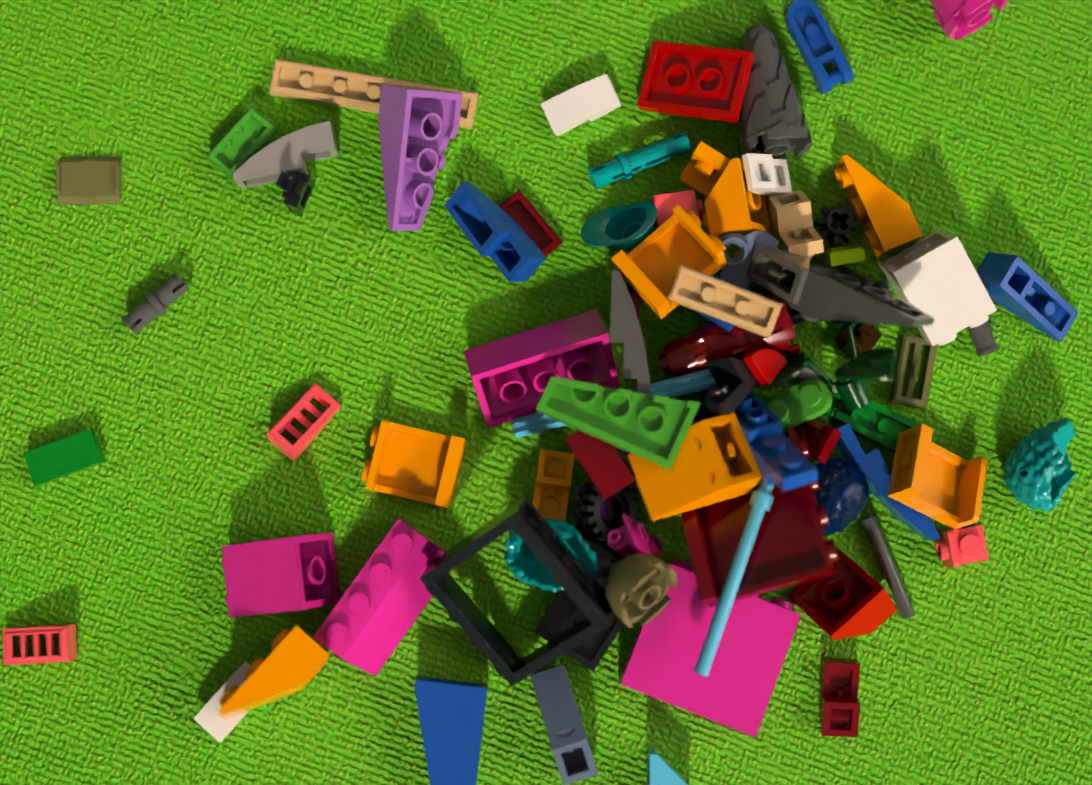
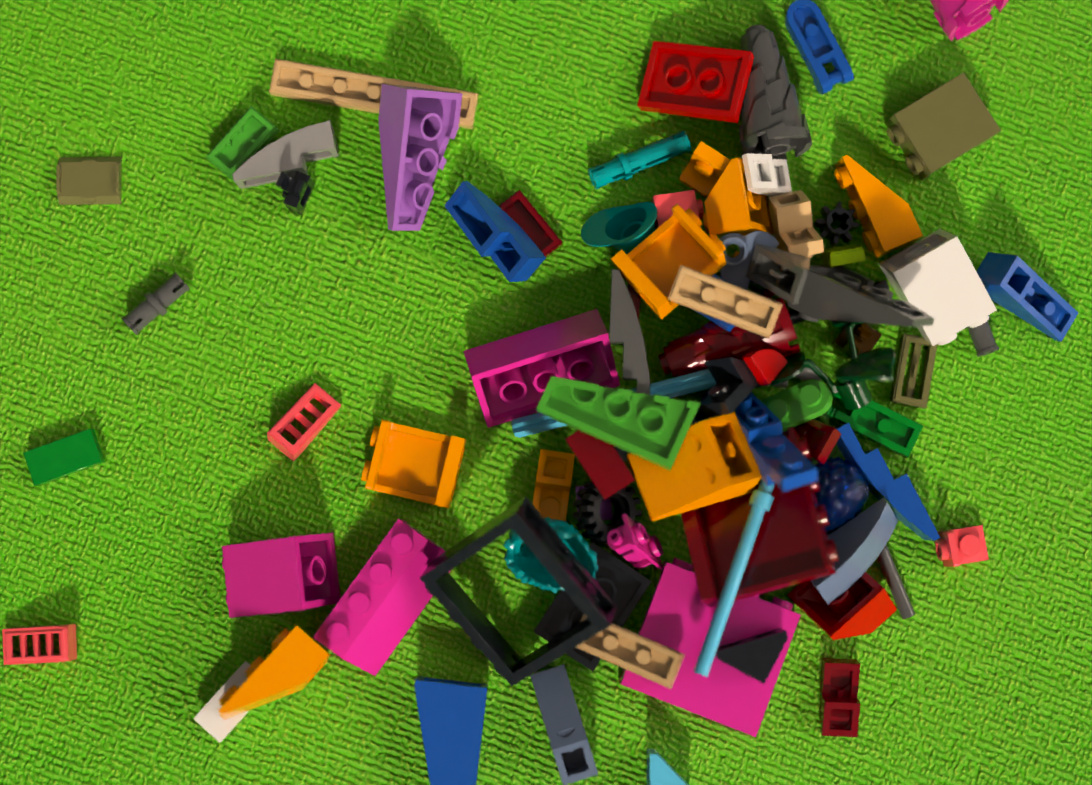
(581, 104): white slope -> none
(635, 654): none -> tan tile
(639, 588): olive cylinder -> none
(754, 654): none -> black slope
(858, 546): none -> sand blue slope
(936, 479): light orange panel -> none
(941, 126): none -> olive panel
(1040, 466): teal piece -> none

